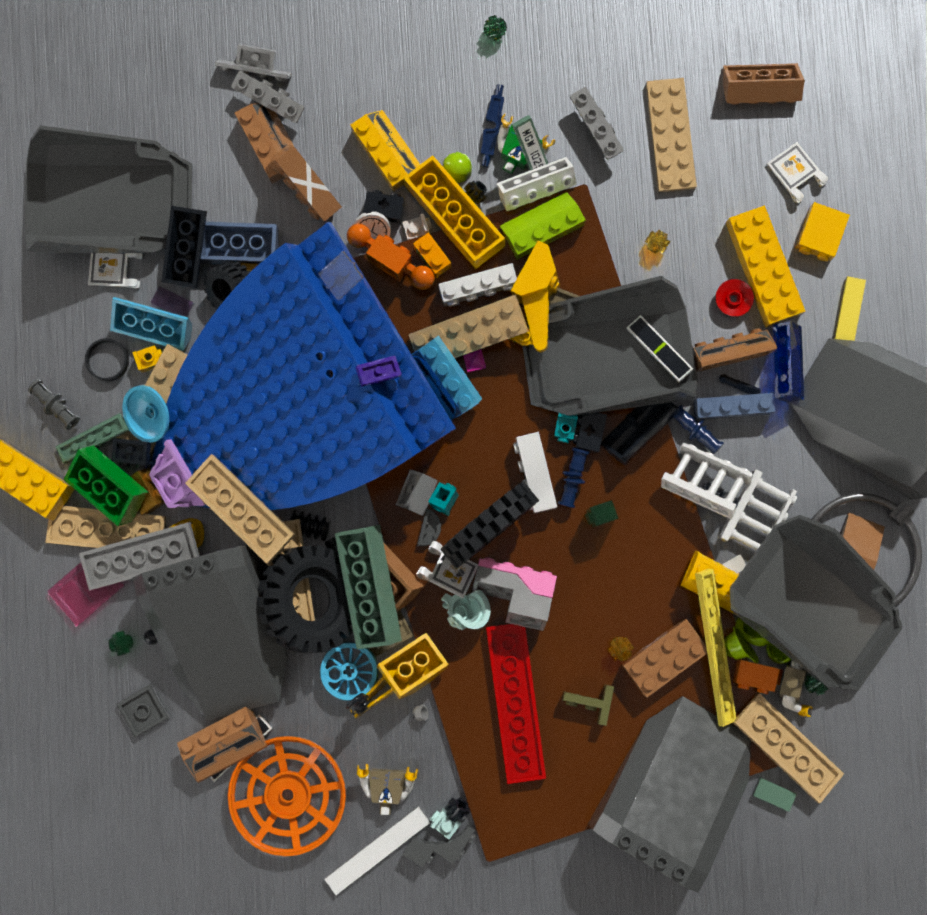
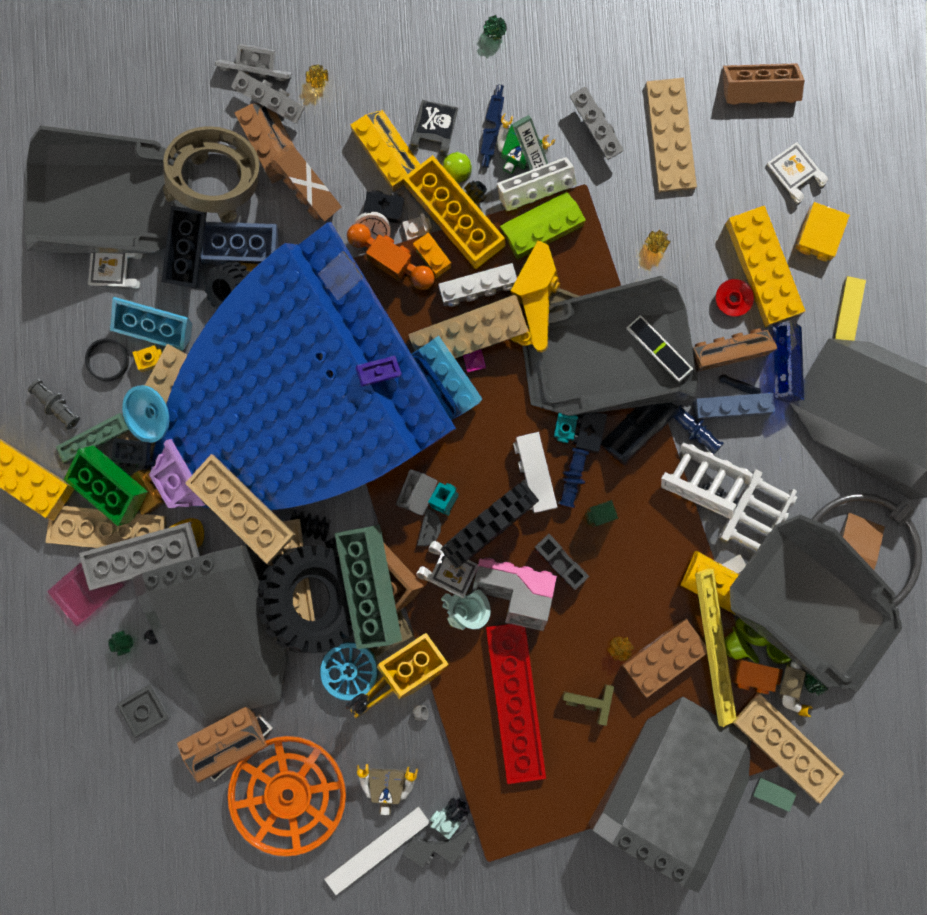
(172, 302): clear purple plate -> none
(196, 145): none -> dark tan piece
(316, 76): none -> clear yellow gear
(434, 124): none -> flag
(561, 562): none -> dark grey arch

